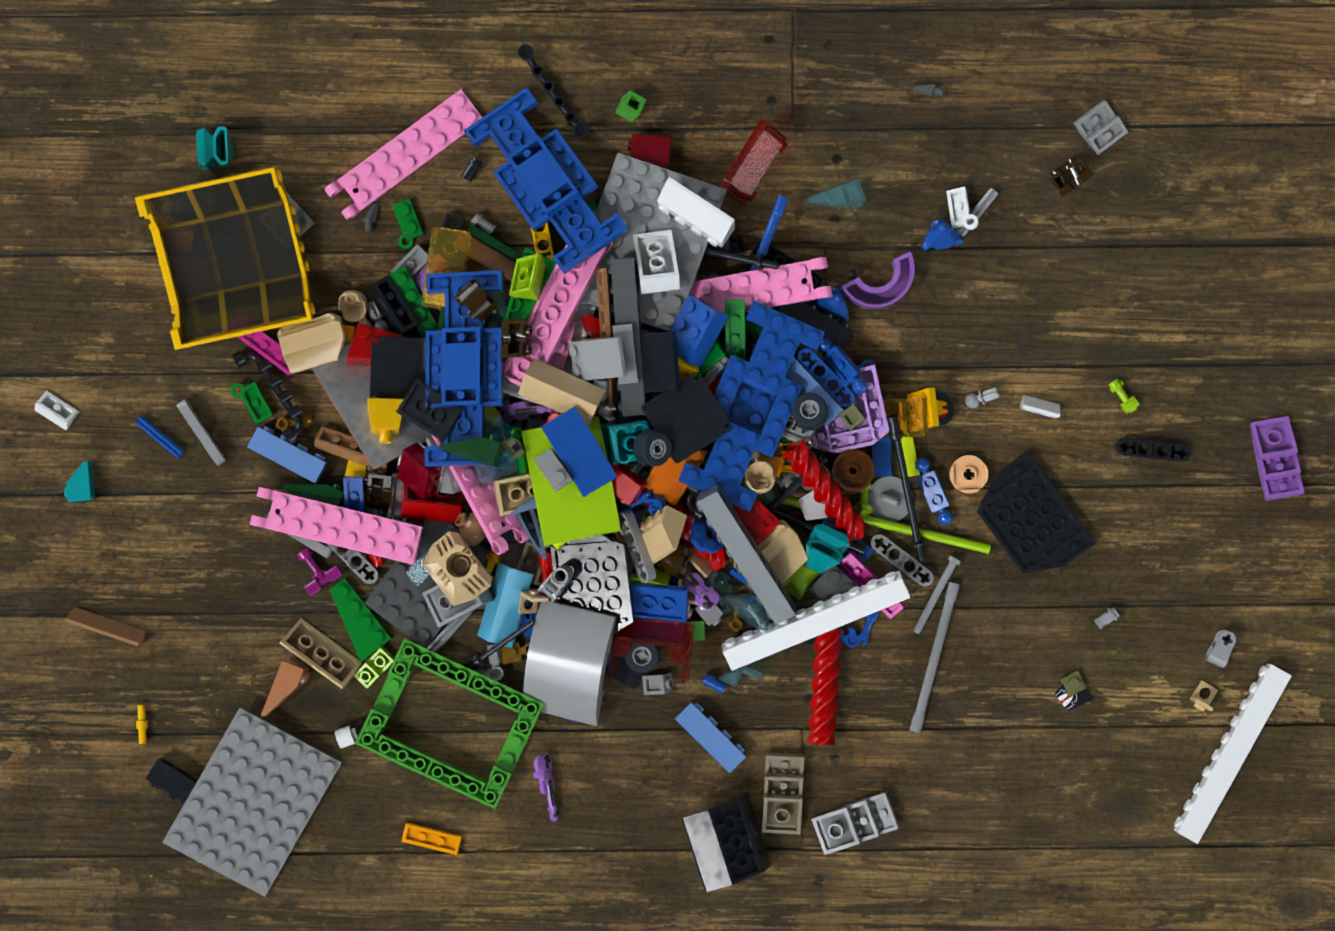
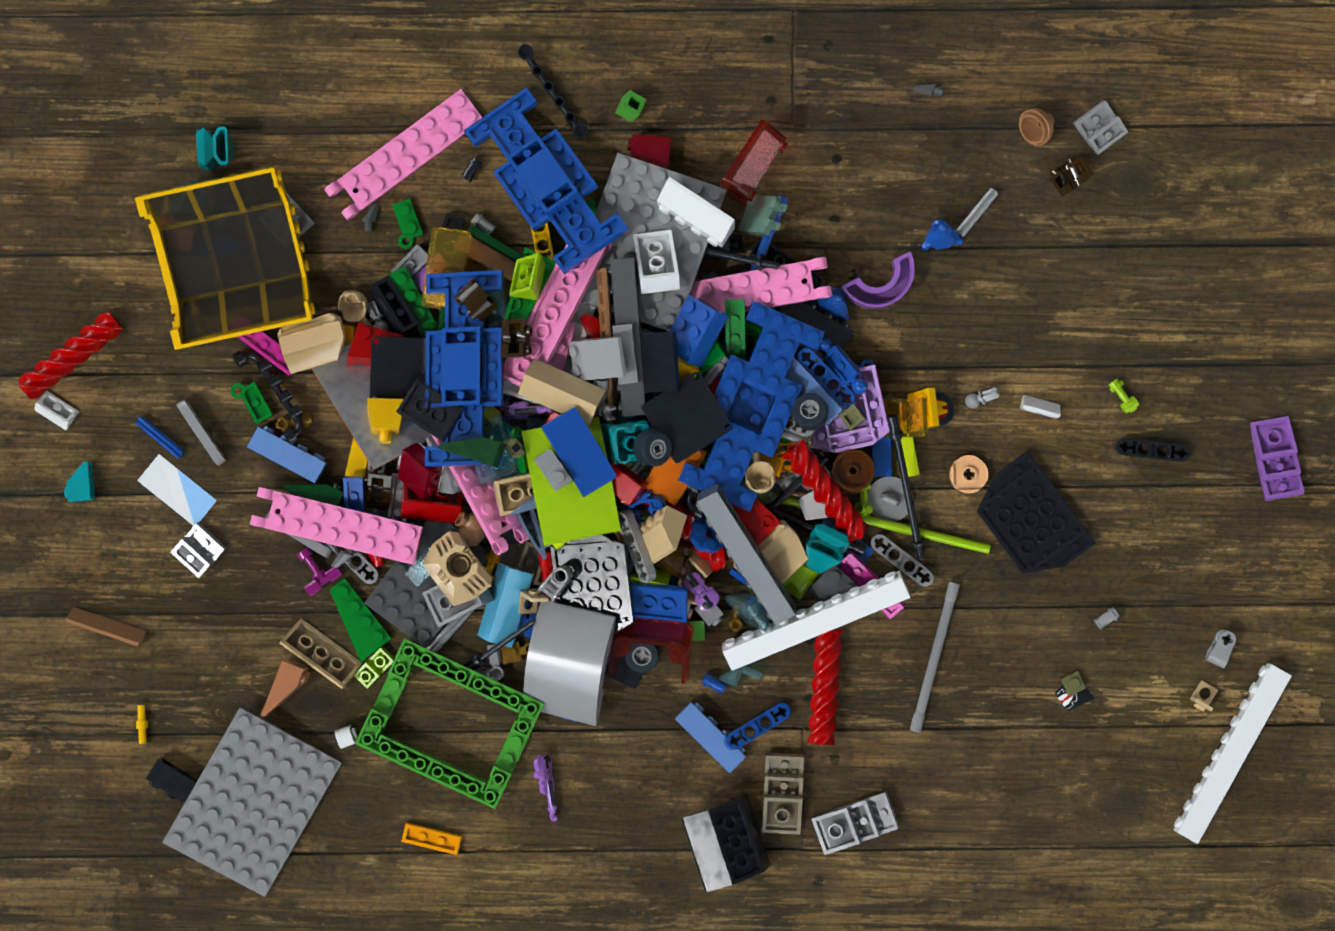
(75, 351): none -> red piece
(177, 490): none -> sticker
(198, 550): none -> slope
(342, 446): medium nougat slope -> none
(342, 558): none -> dark grey bar
(657, 684): light grey bracket -> none
(720, 584): clear light blue hair -> none
(756, 725): none -> blue beam
(760, 215): none -> sand green tile
(841, 197): clear light blue slope -> none
(853, 639): blue helmet -> none
(933, 491): blue plate -> none
(936, 594): light grey bar -> none
(959, 209): white hinge -> none
(1036, 126): none -> medium nougat piece

